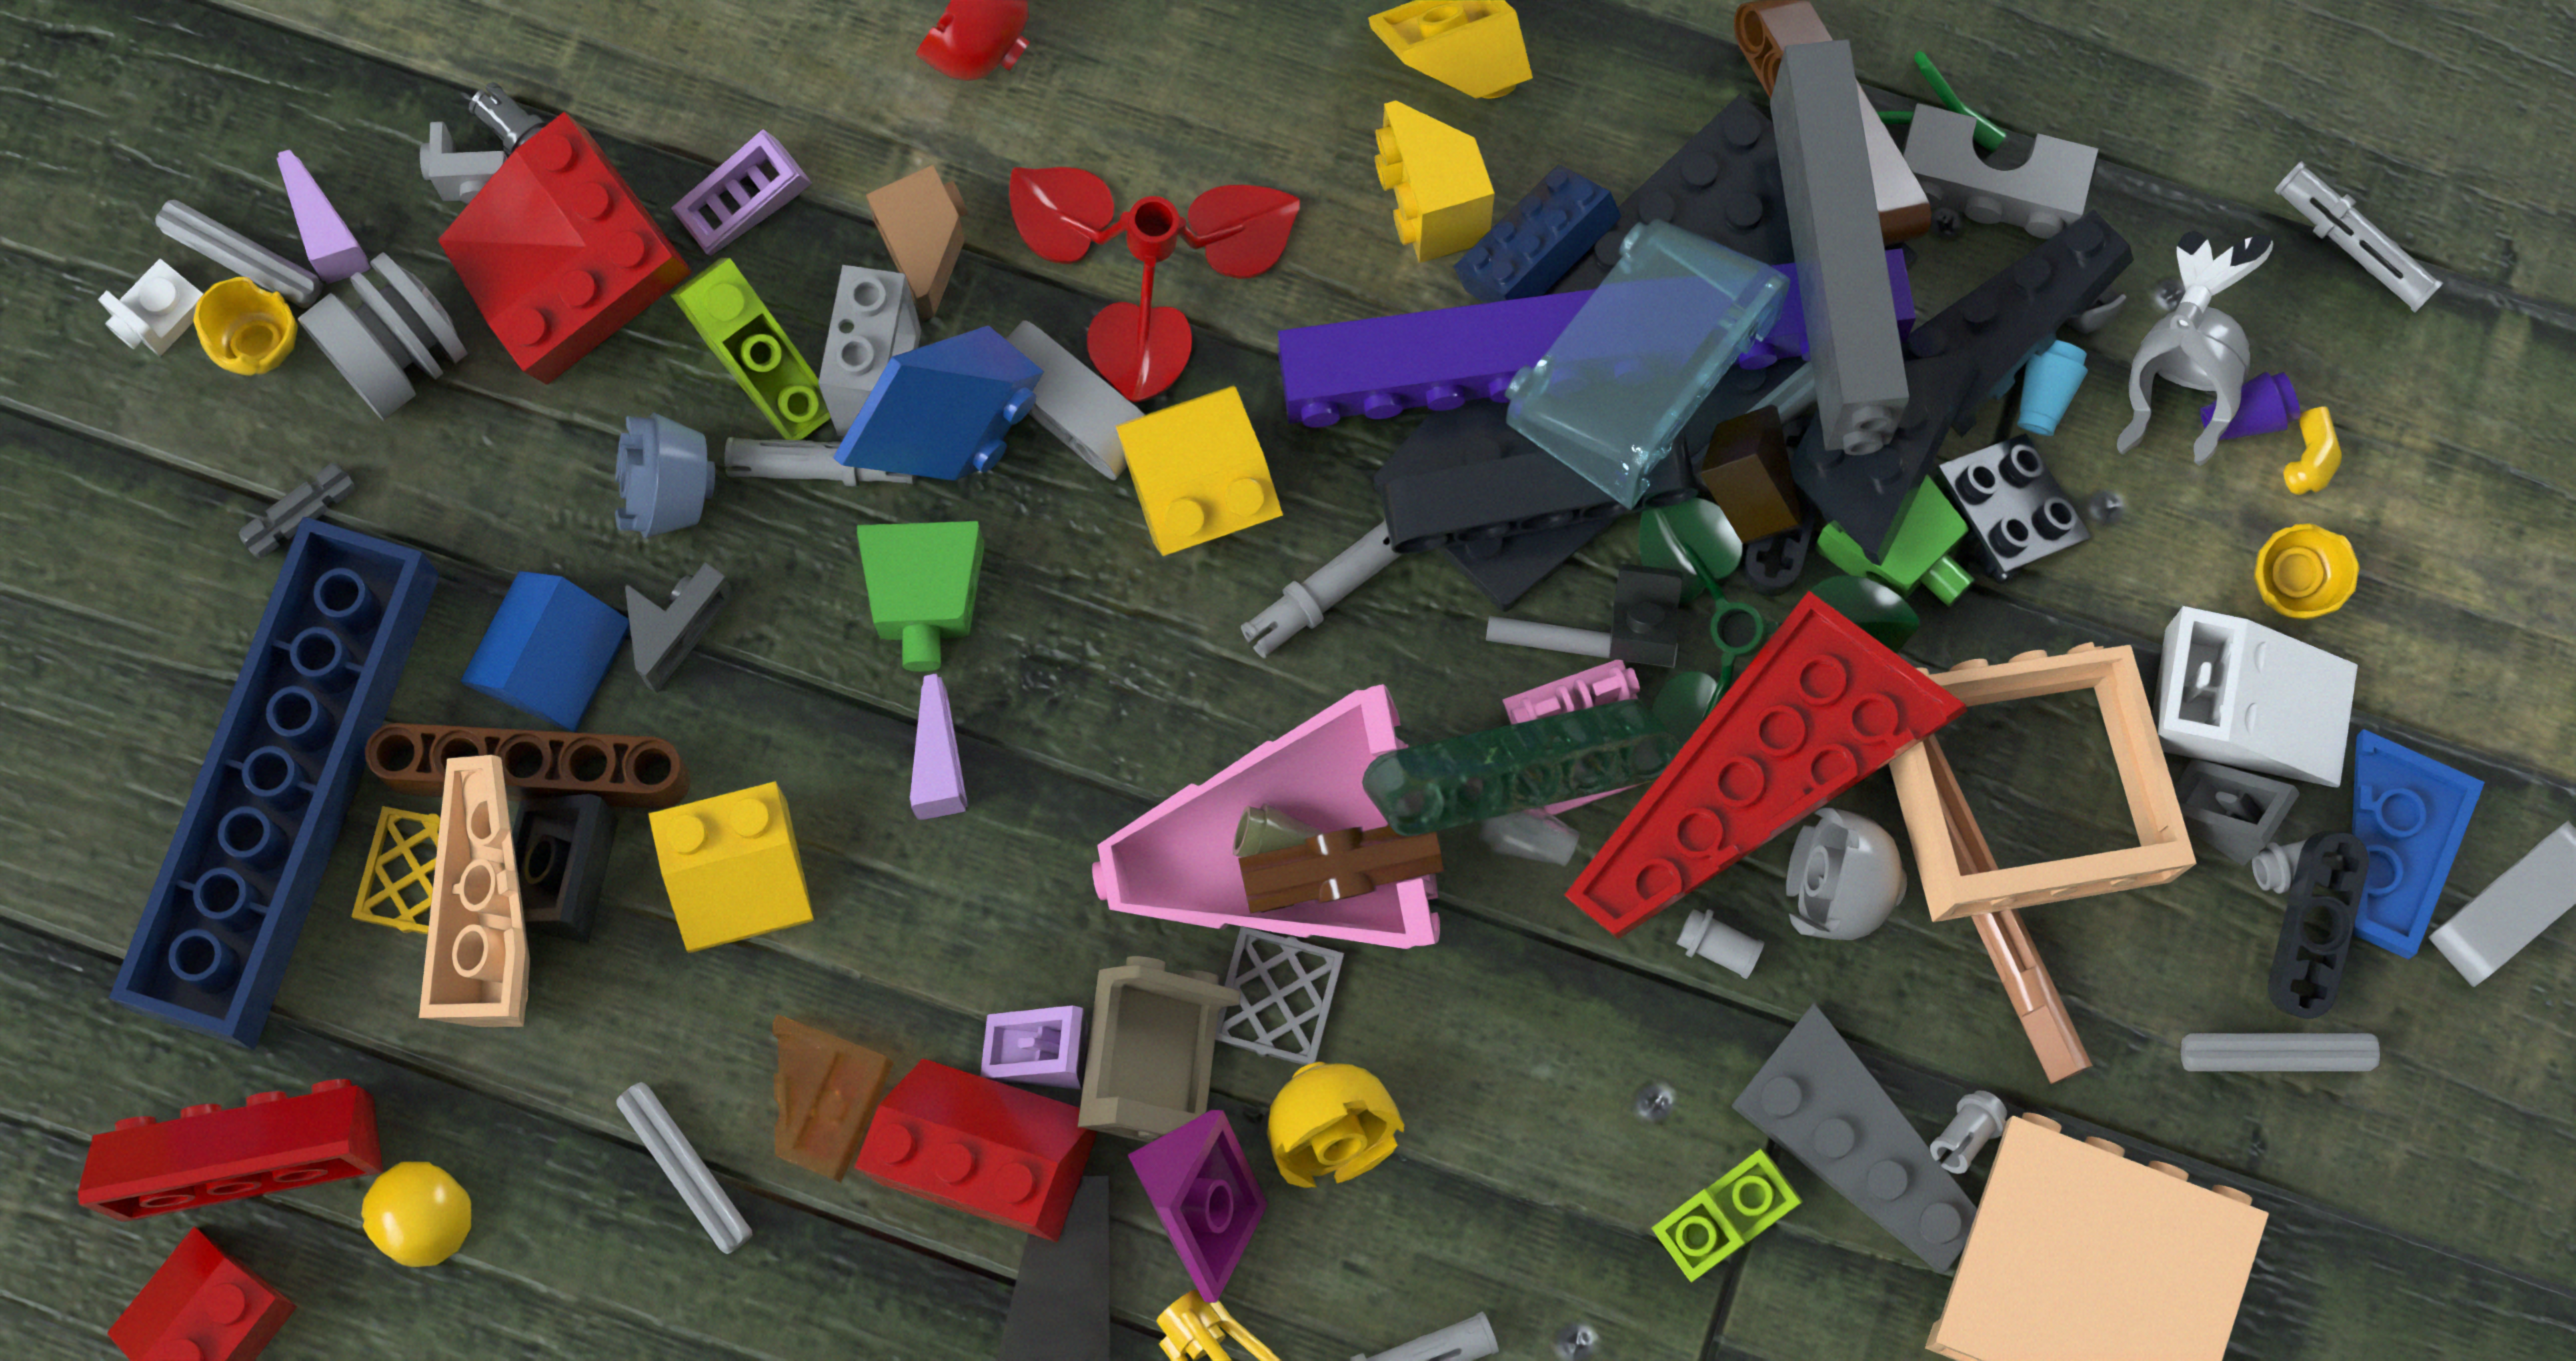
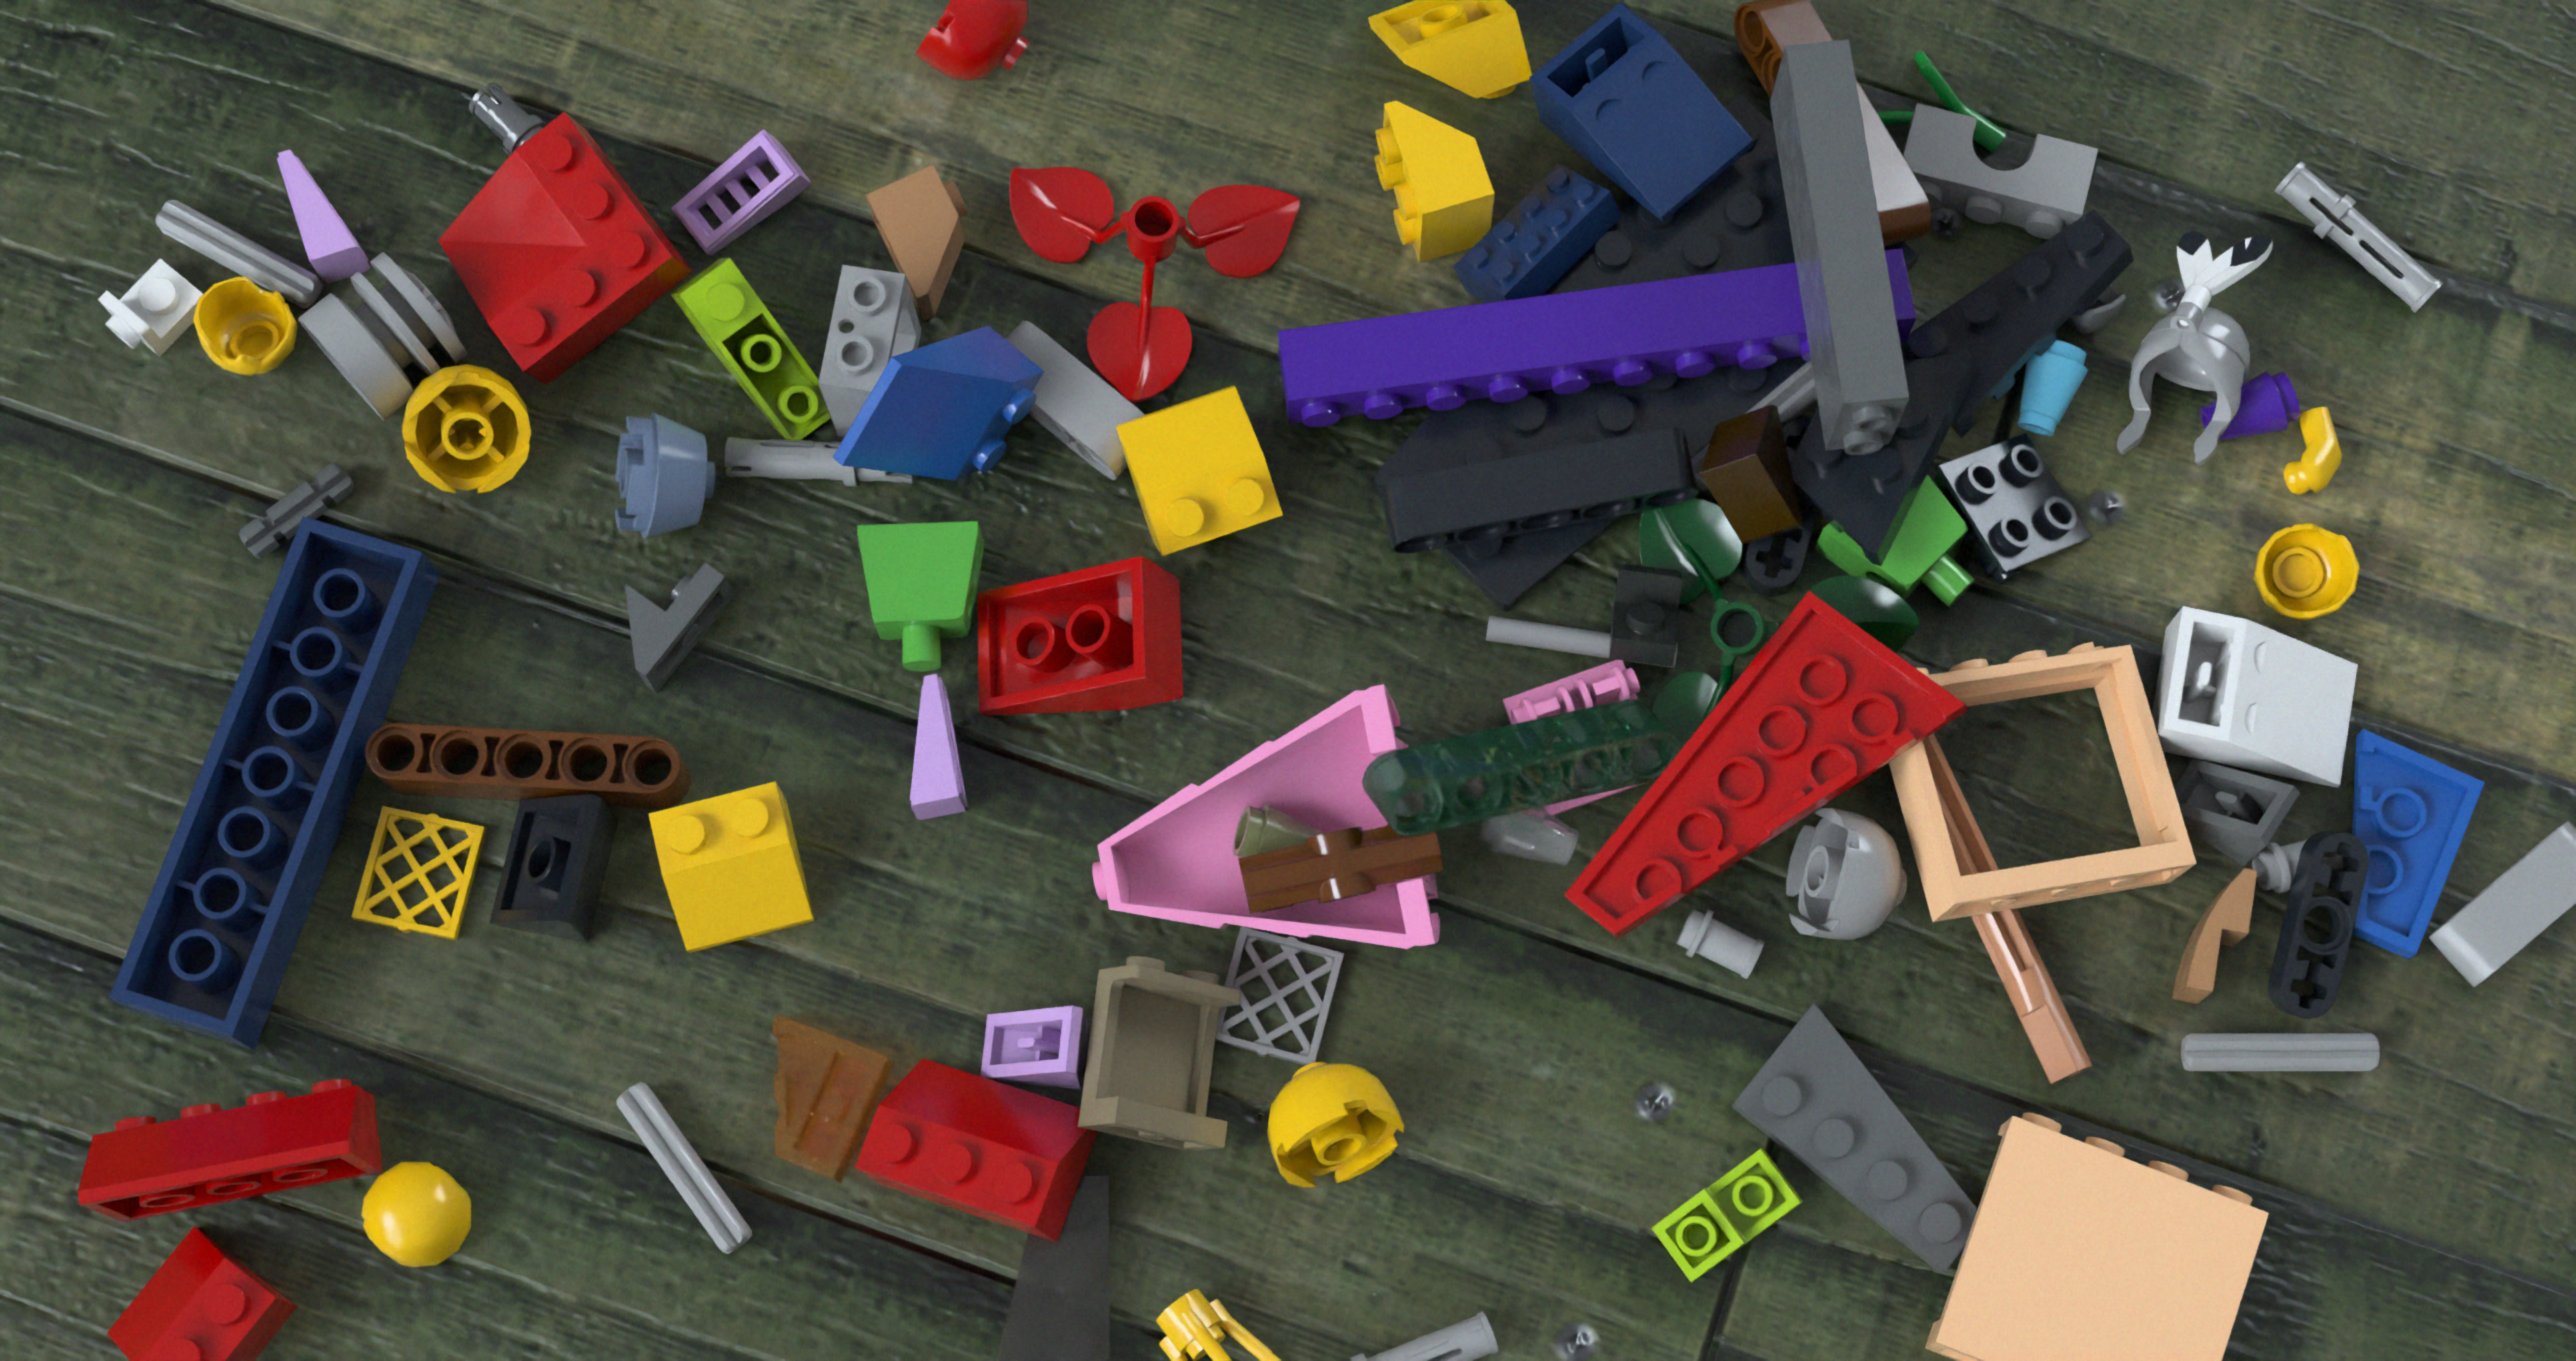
(452, 173): light grey bracket -> none
(466, 429): none -> yellow cylinder
(477, 923): light nougat wedge -> none
(547, 649): blue slope -> none
(1081, 641): none -> red slope
(1202, 1197): magenta slope -> none
(1307, 601): light grey pin -> none
(1638, 112): none -> dark blue slope
(1644, 355): clear light blue windscreen -> none
(1978, 1119): light grey pin -> none
(2222, 923): none -> medium nougat slope

